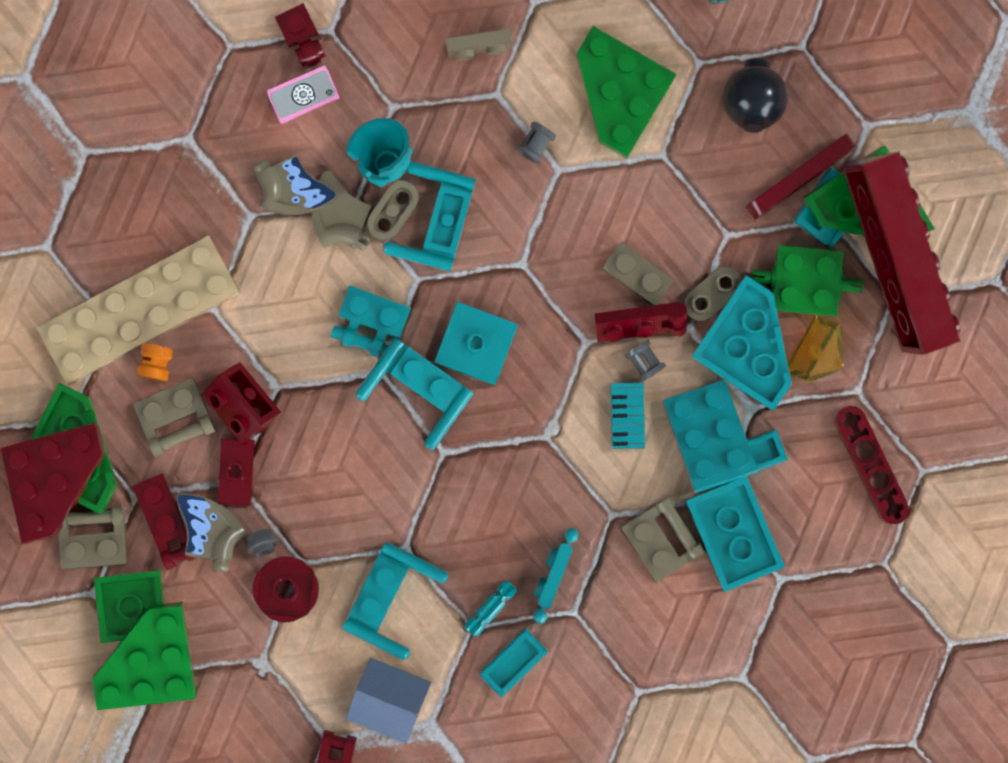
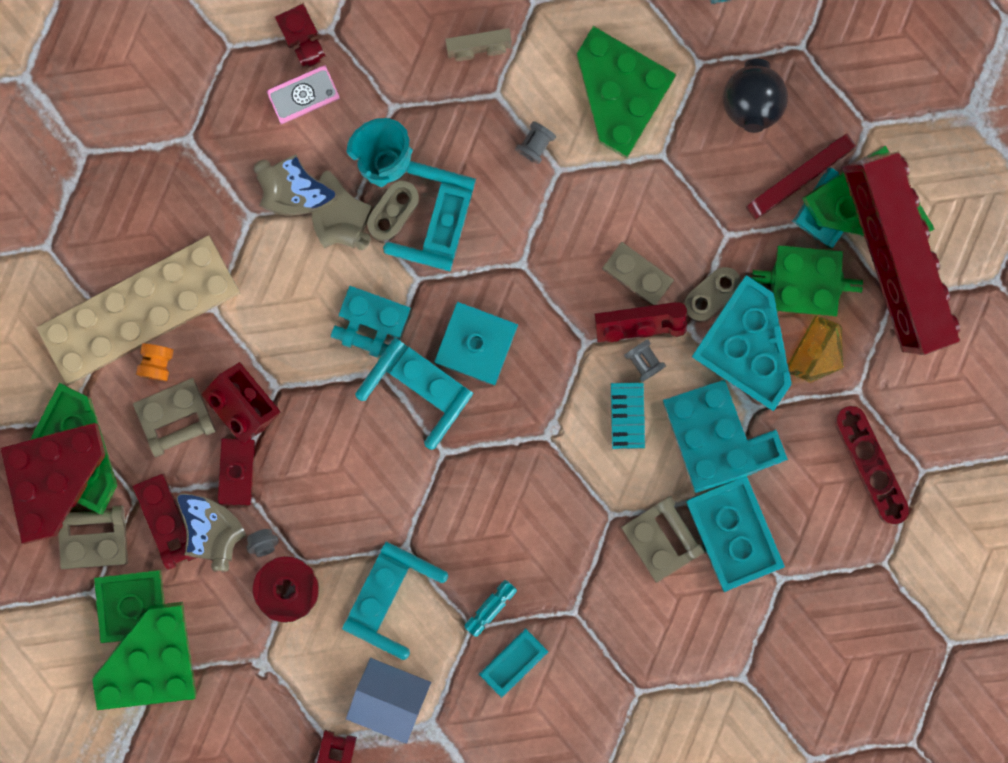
(548, 587): teal plate -> none

